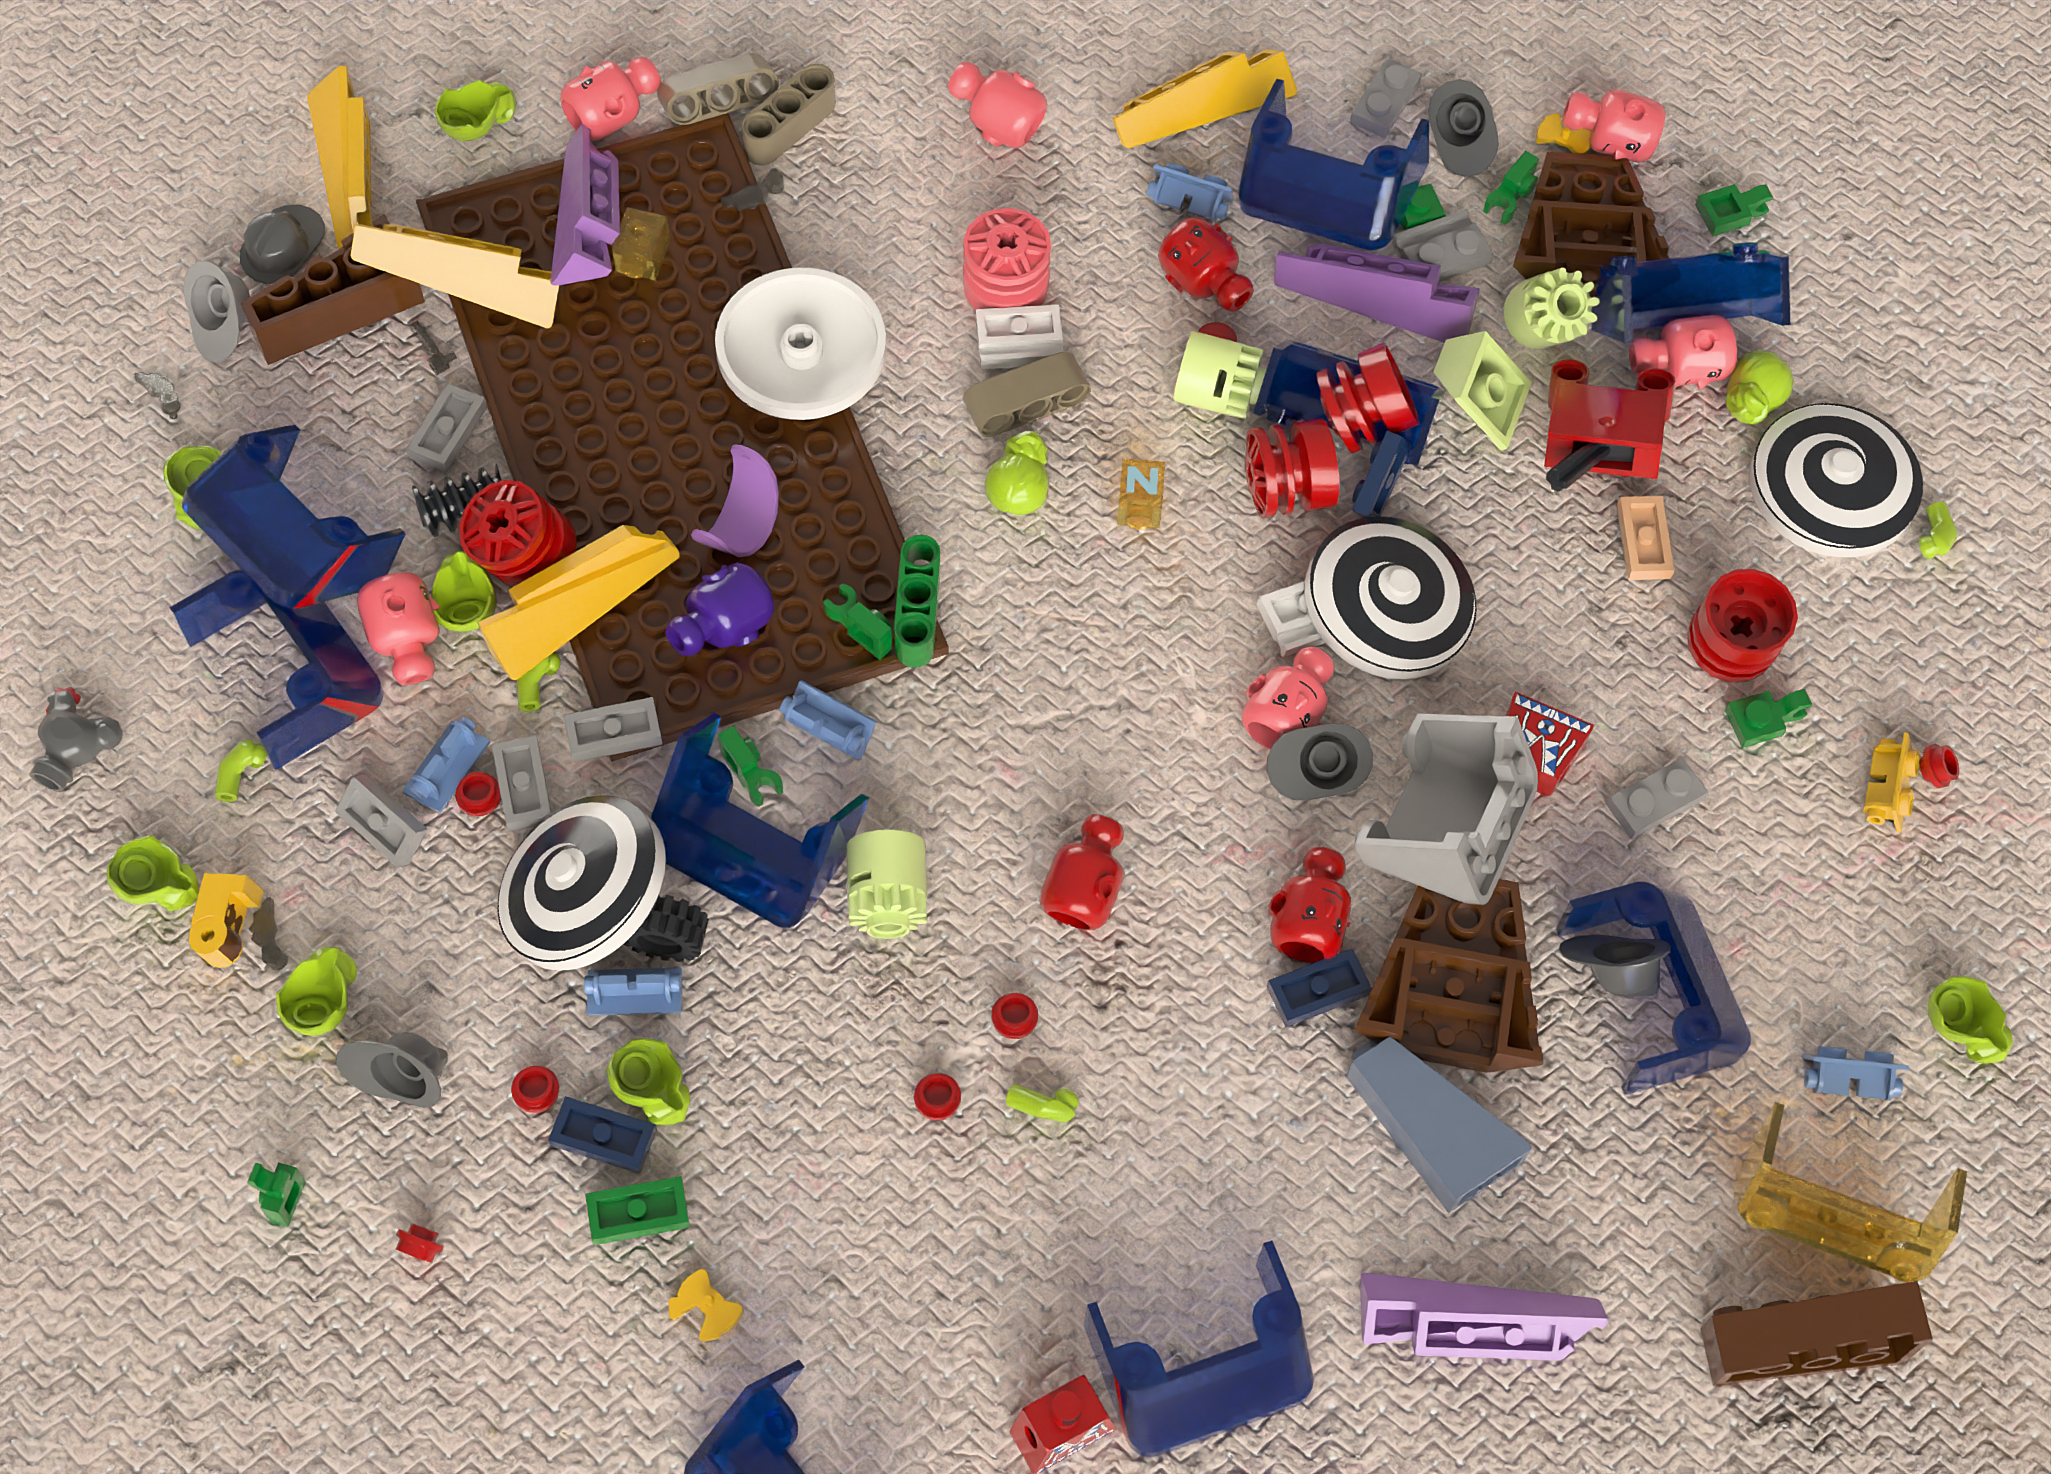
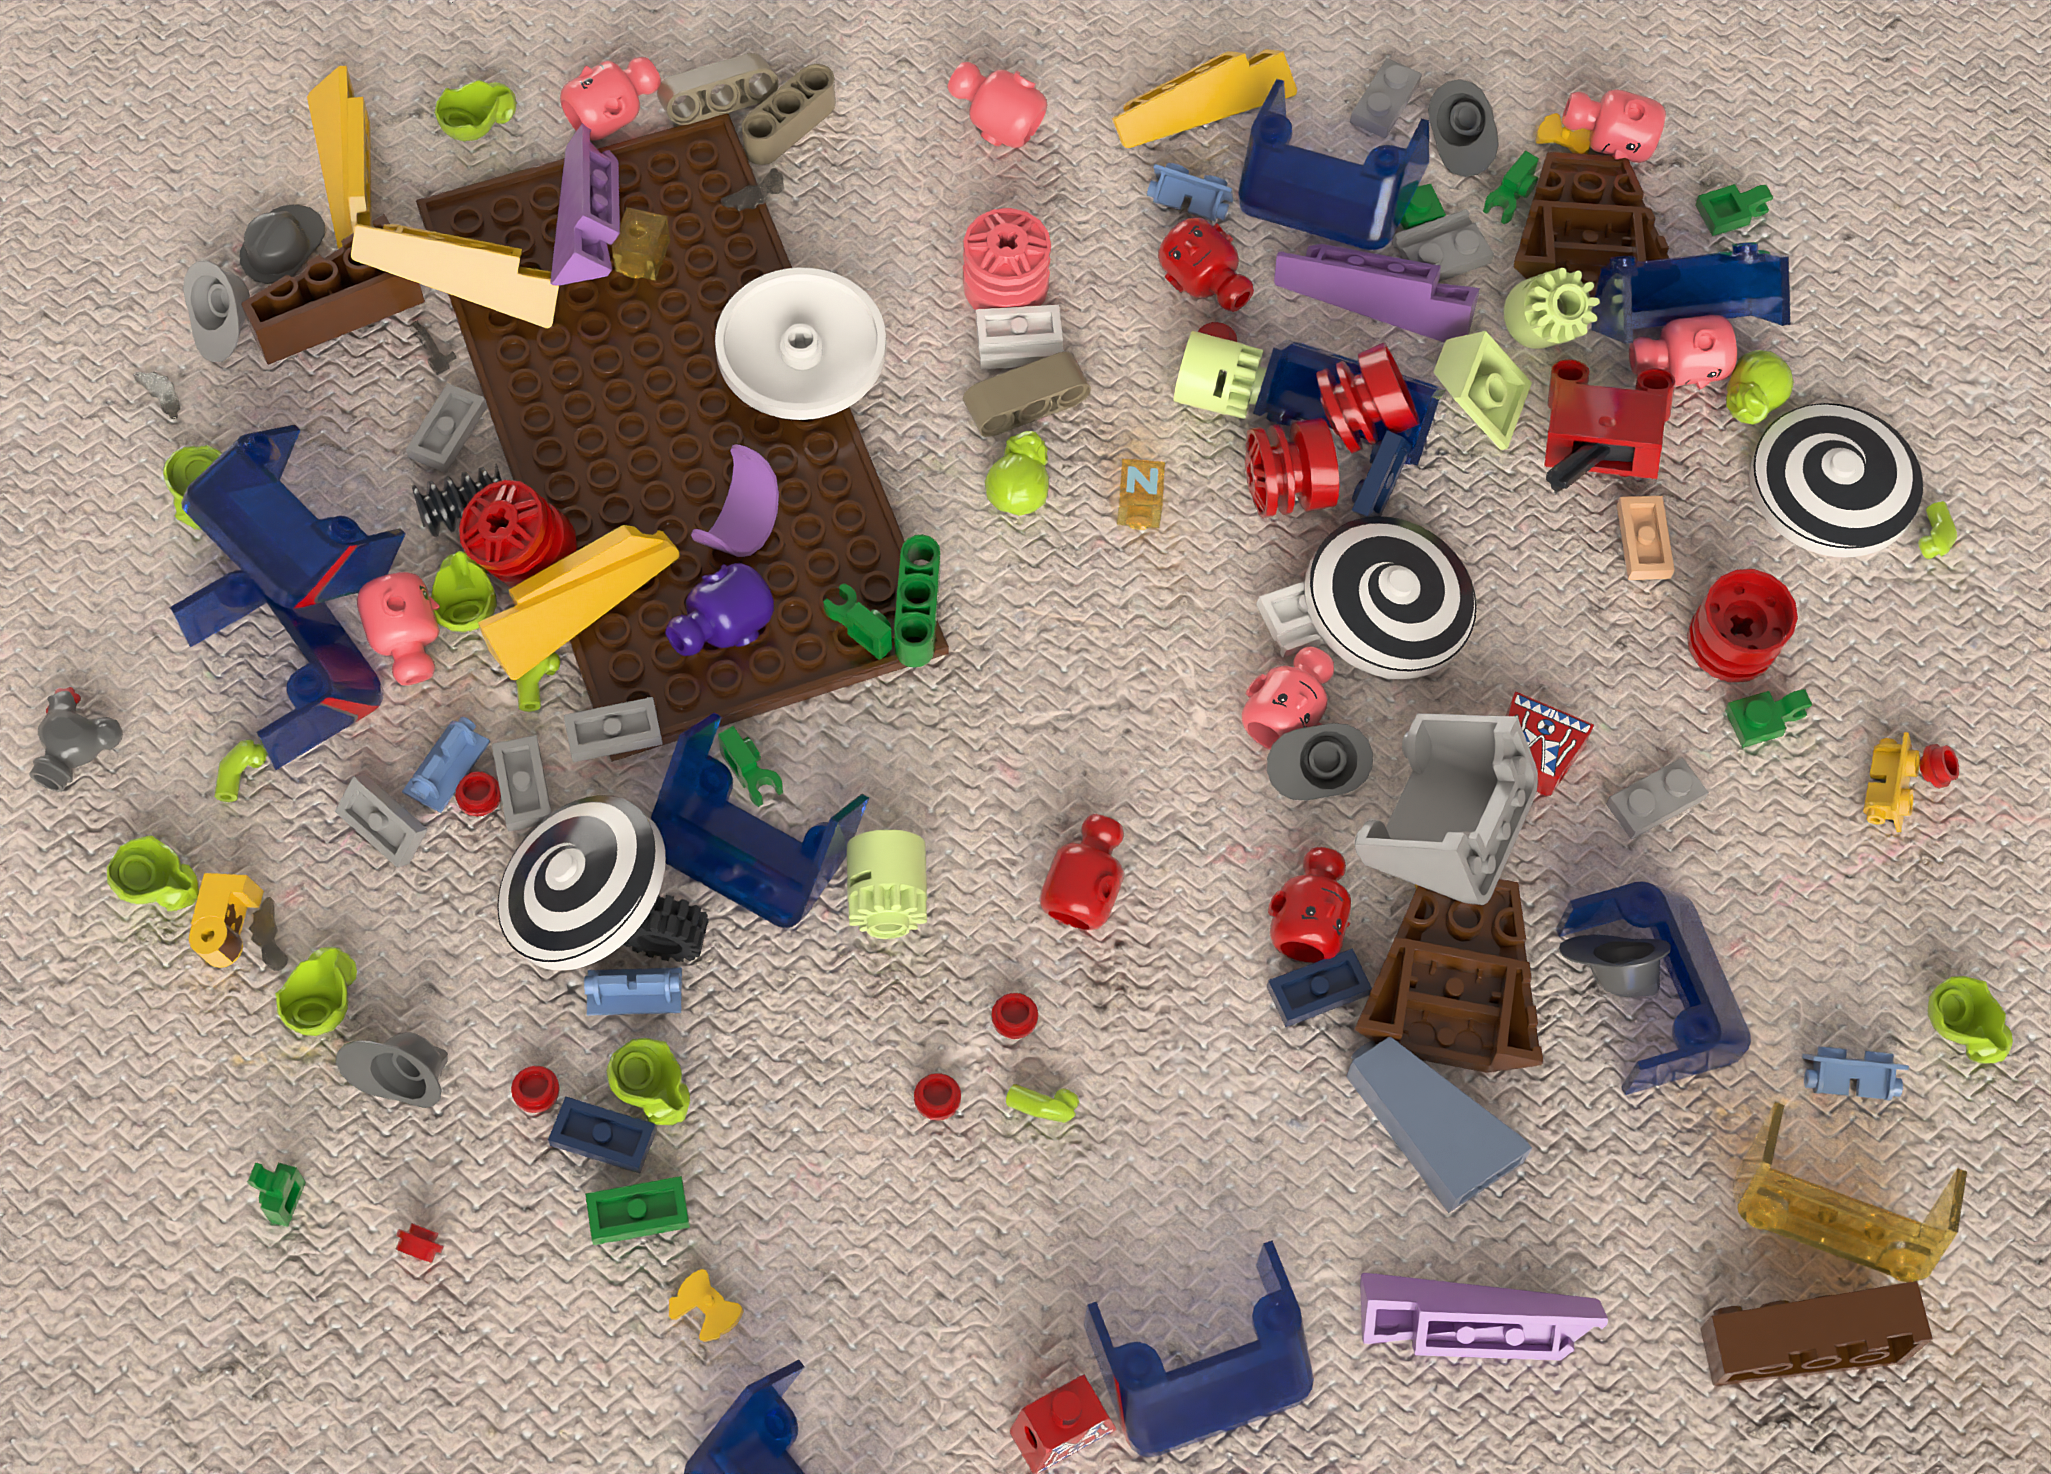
(828, 719): medium blue hinge -> none

